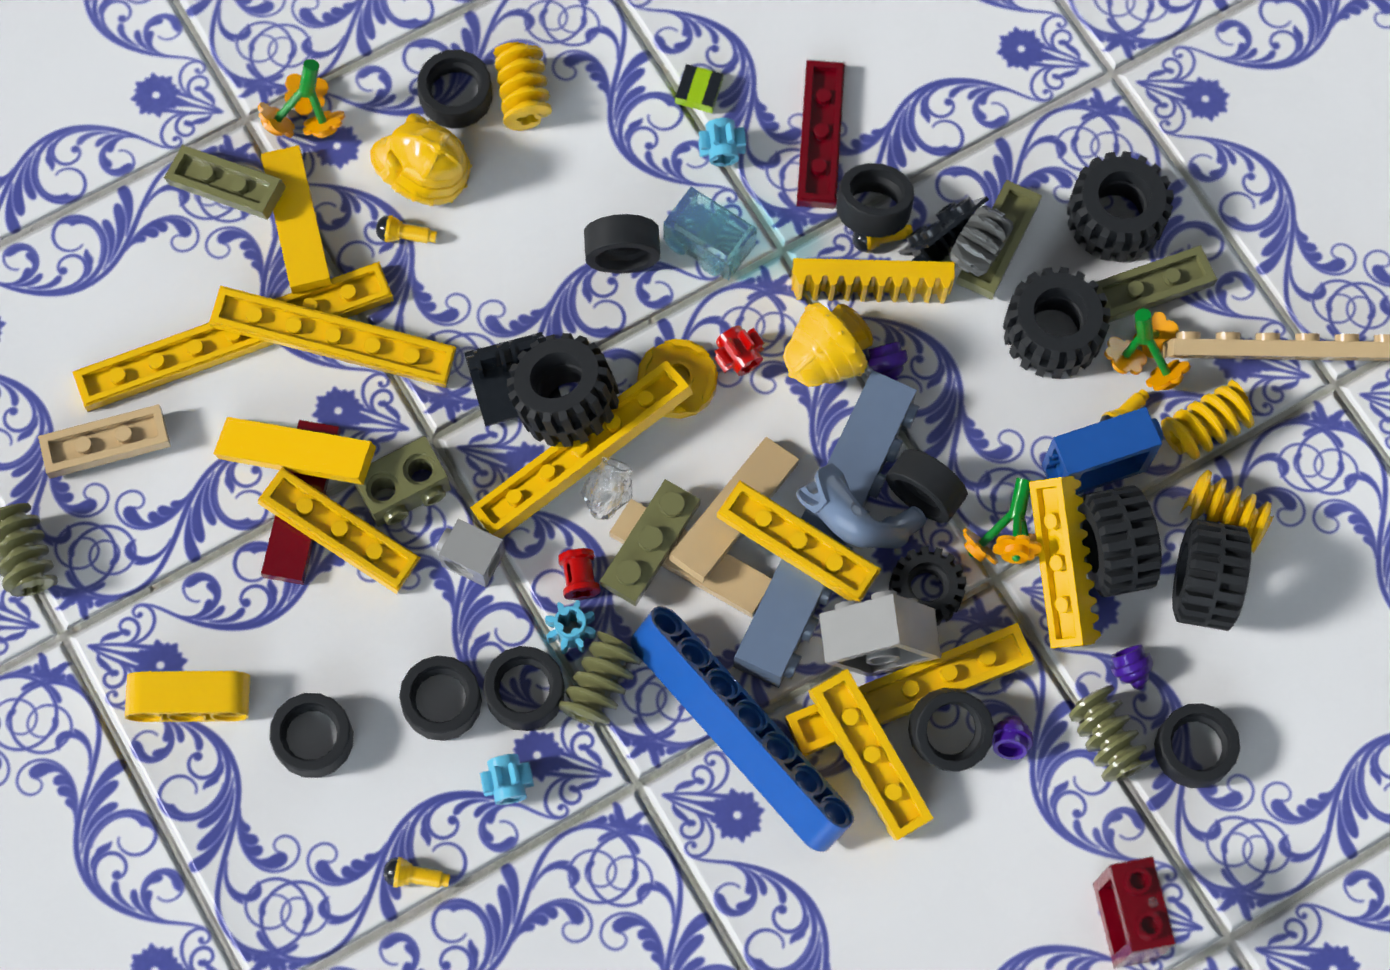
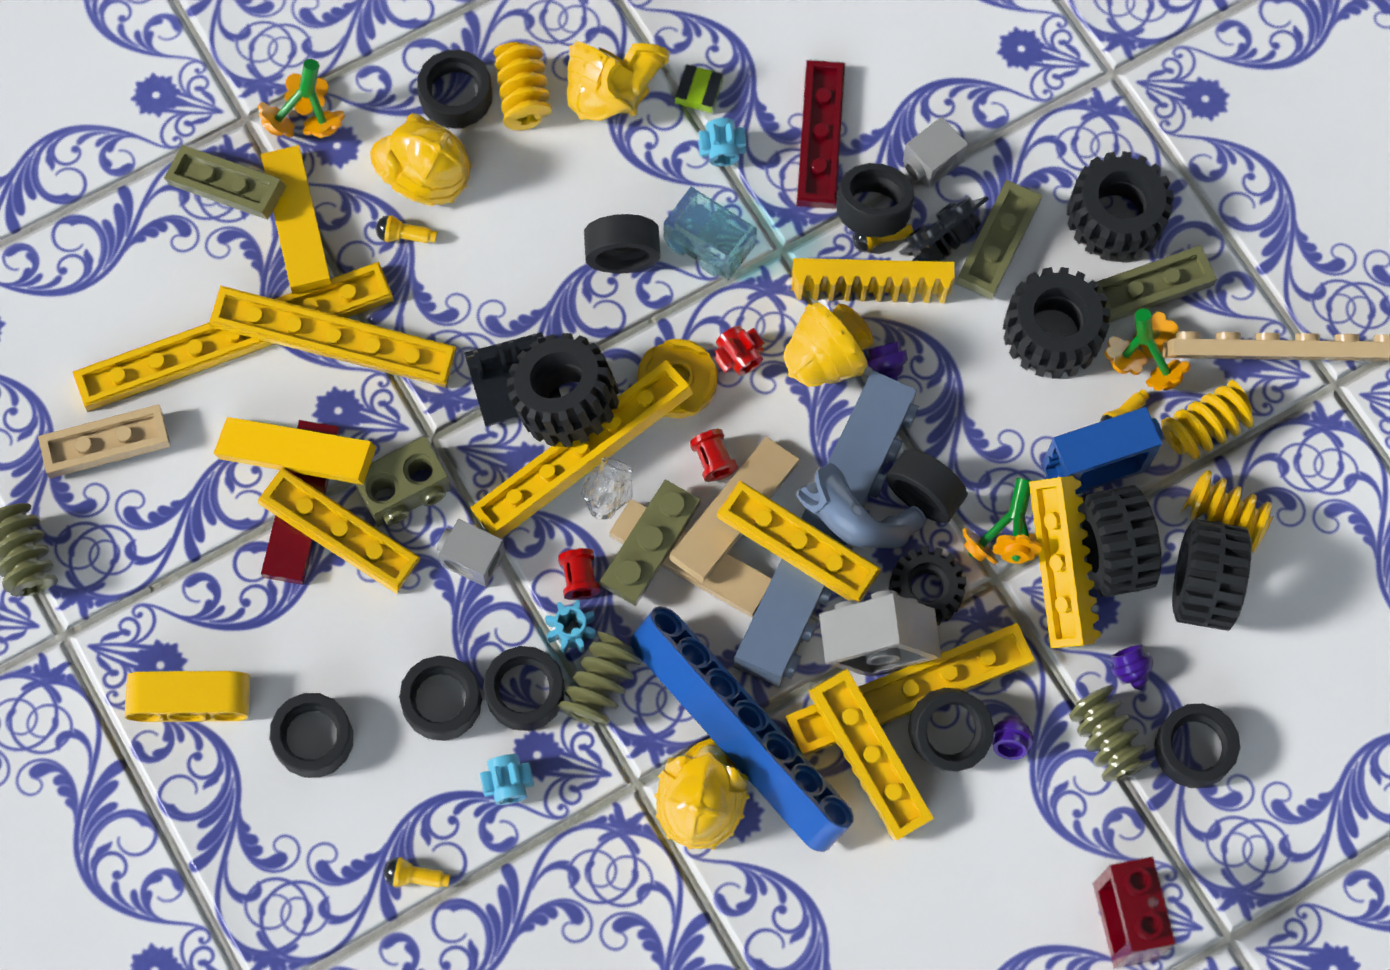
(607, 85): none -> yellow head
(701, 797): none -> yellow head
(713, 455): none -> red bush
(934, 152): none -> light grey brick
(981, 240): dark grey gear -> none

